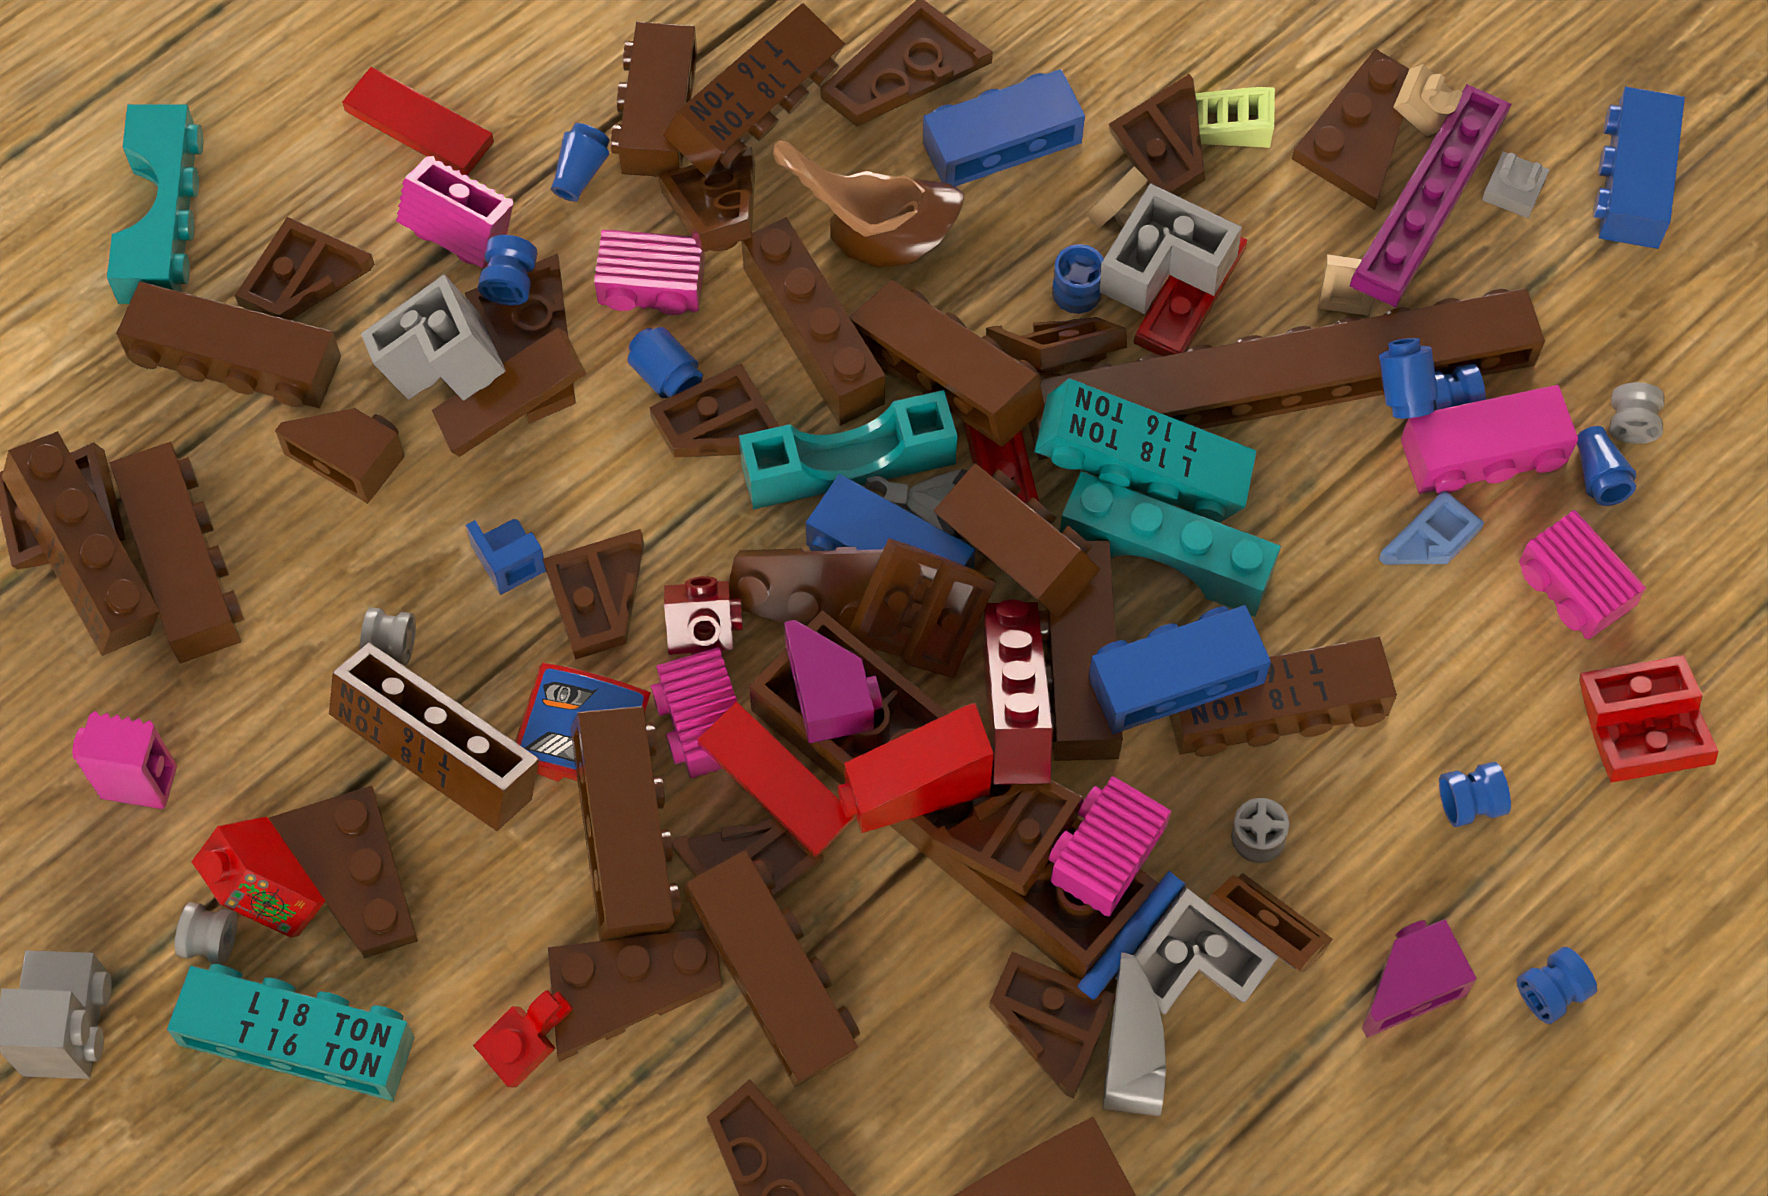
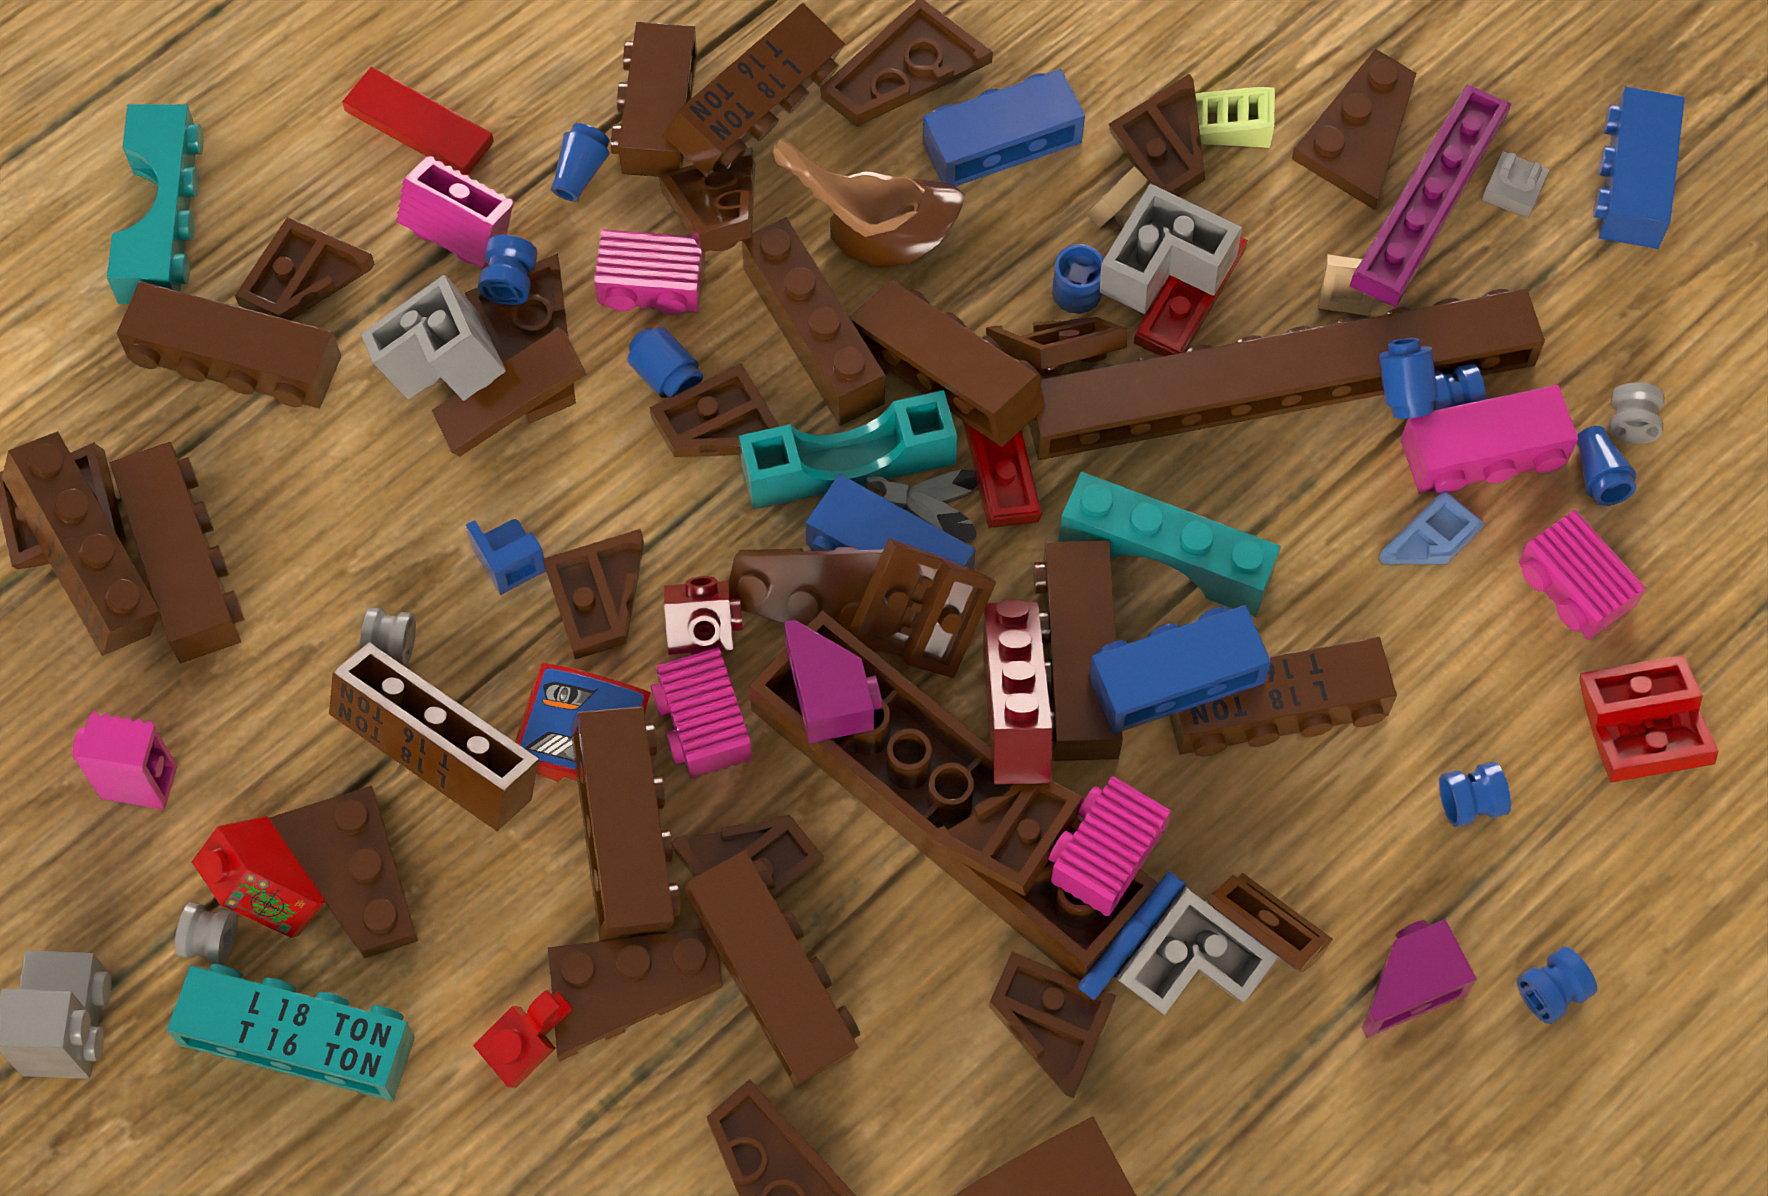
(344, 449): reddish brown slope -> none
(775, 779): red tile -> none
(919, 771): red slope -> none
(1019, 538): reddish brown brick -> none
(1136, 1046): light grey piece -> none
(1145, 451): teal brick -> none
(1262, 818): light grey wheel -> none
(1426, 99): tan tile -> none

